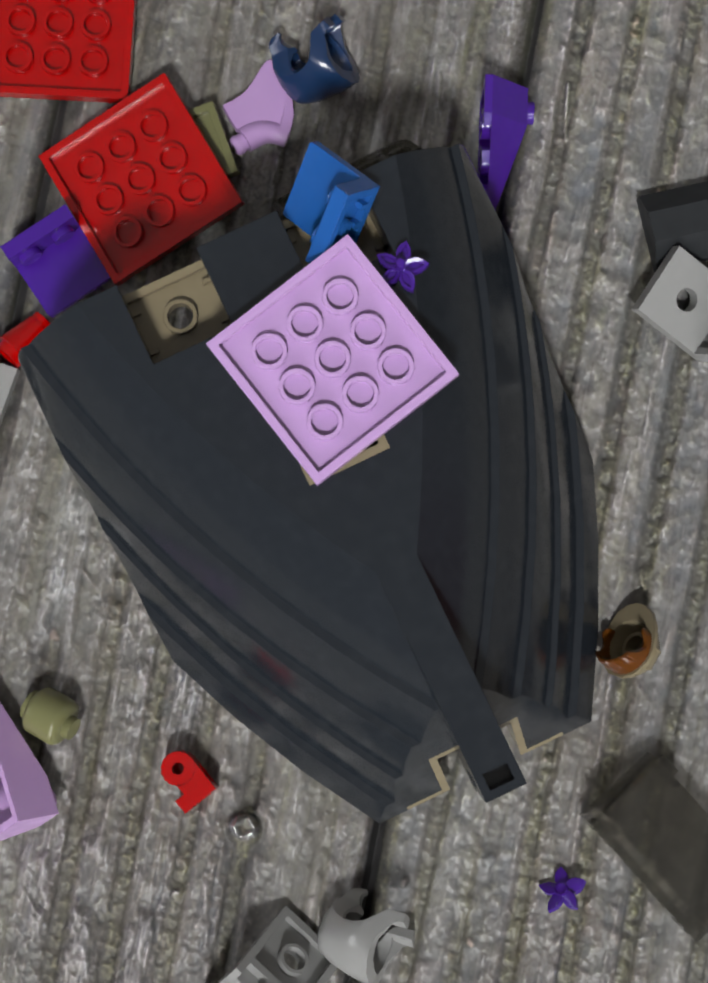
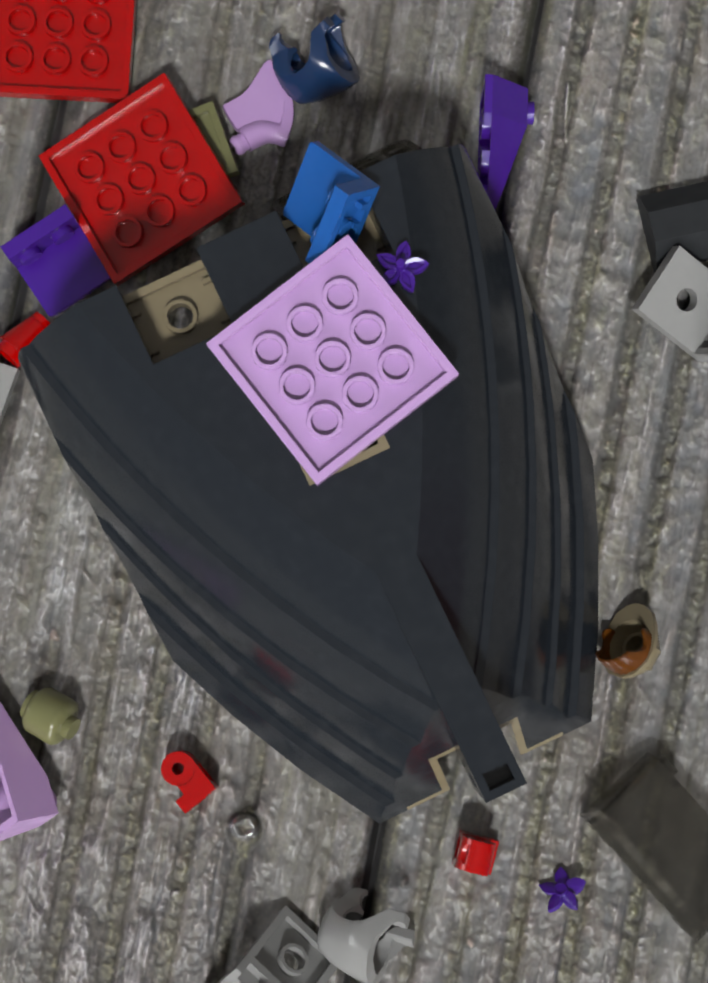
(475, 853): none -> red leg

